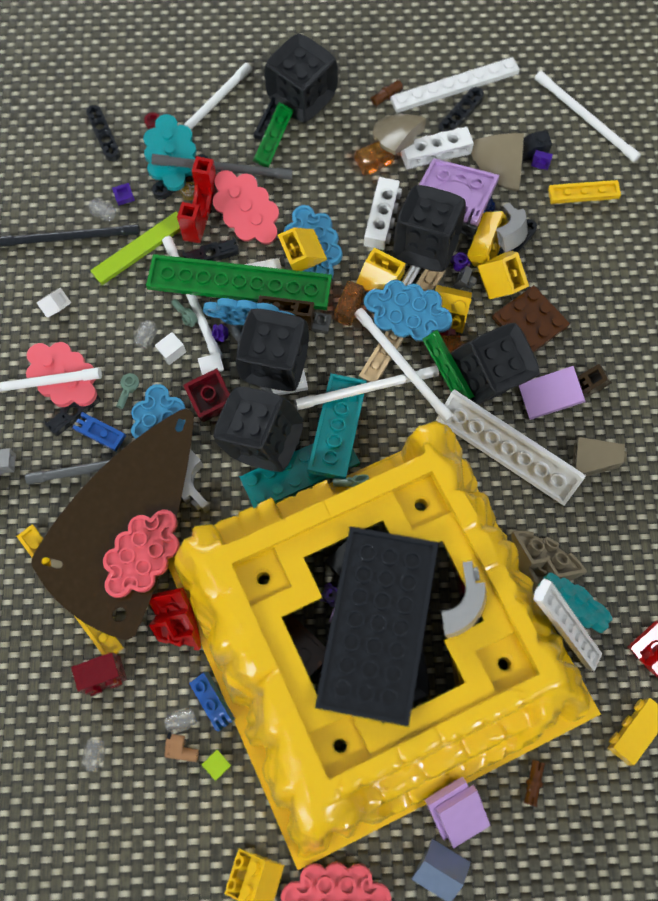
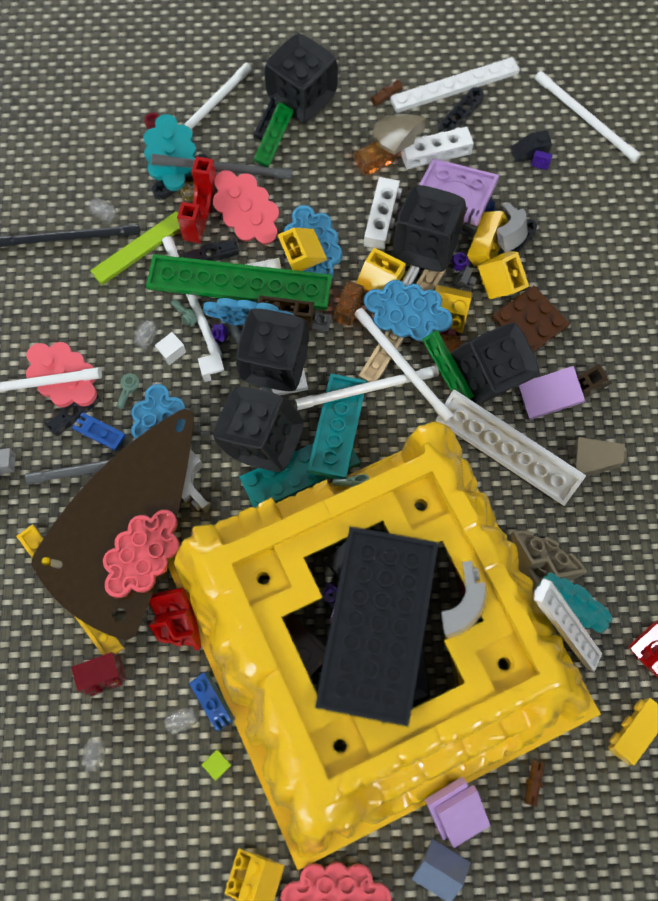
(53, 302): white panel -> none
(102, 133): black beam -> none
(123, 194): dark purple plate -> none
(176, 749): medium nougat piece -> none
(208, 394): dark red brick -> none
(501, 156): dark tan brick -> none
(584, 192): yellow plate -> none

